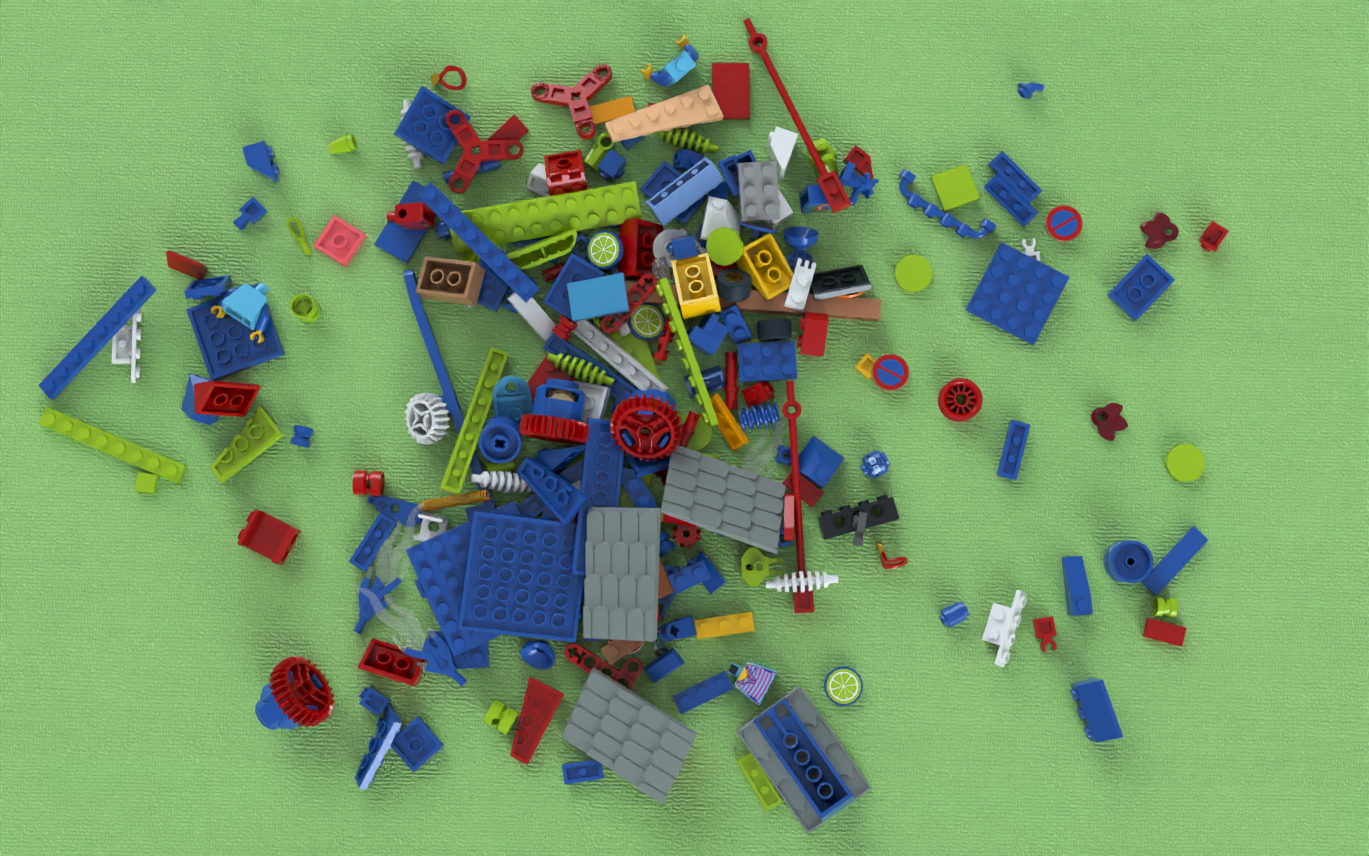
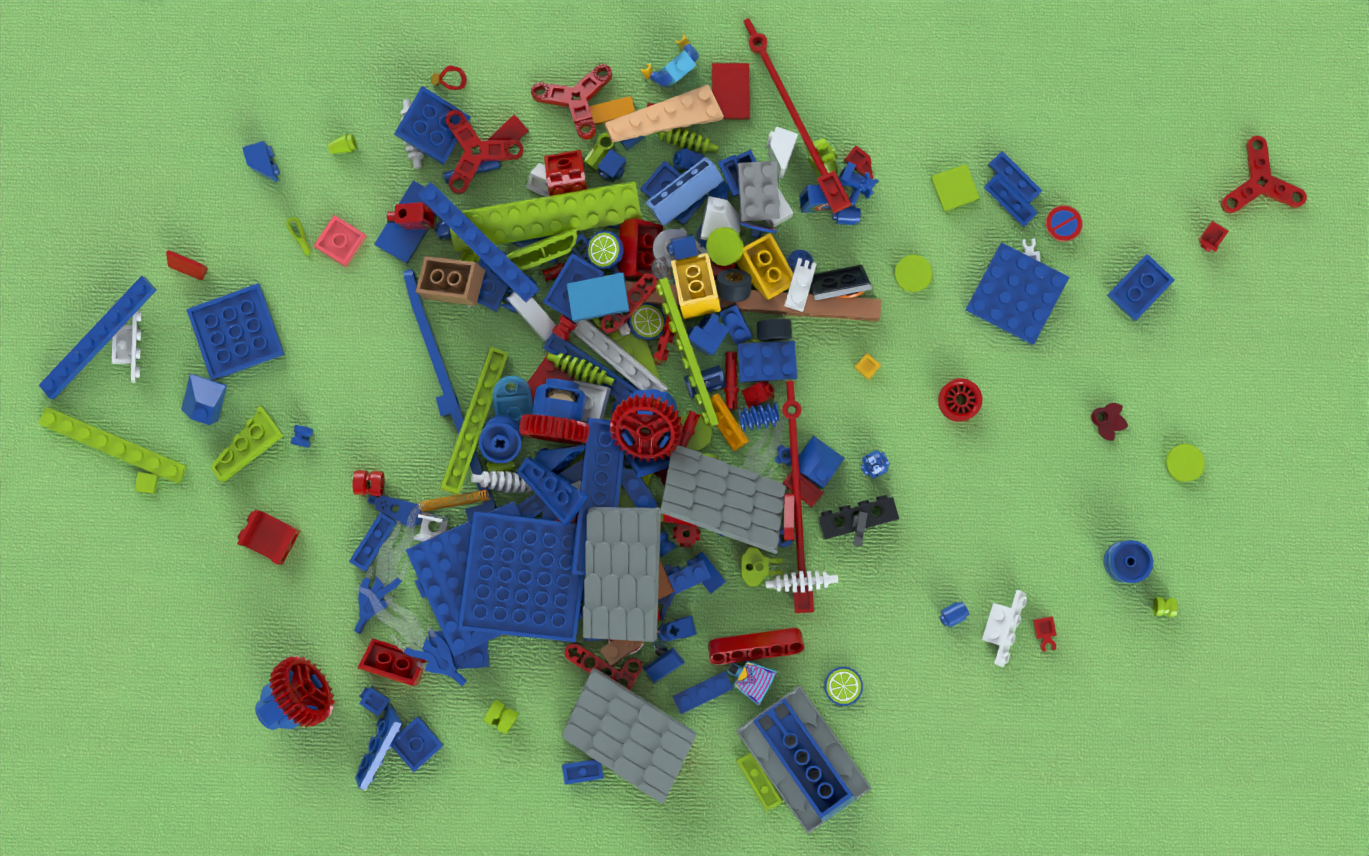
(208, 286): blue plate -> none
(224, 398): red slope -> none
(246, 306): medium azure torso -> none
(252, 212): blue plate -> none
(305, 307): lime wheel -> none
(427, 418): white gear -> none
(536, 713): red wing -> none
(538, 654): blue piece -> none
(724, 625): yellow plate -> none
(755, 646): none -> red beam
(800, 237): blue piece -> none
(813, 334): red brick -> none
(847, 216): none -> blue brick
(884, 559): red piece -> none
(890, 372): piece -> none
(946, 219): blue bar -> none
(1013, 450): blue plate -> none
(1026, 90): blue plate -> none
(1076, 587): blue slope -> none
(1096, 710): blue slope -> none
(1156, 231): dark red plate -> none
(1164, 632): red tile -> none
(1174, 561): blue tile -> none
(1273, 188): none -> red piece

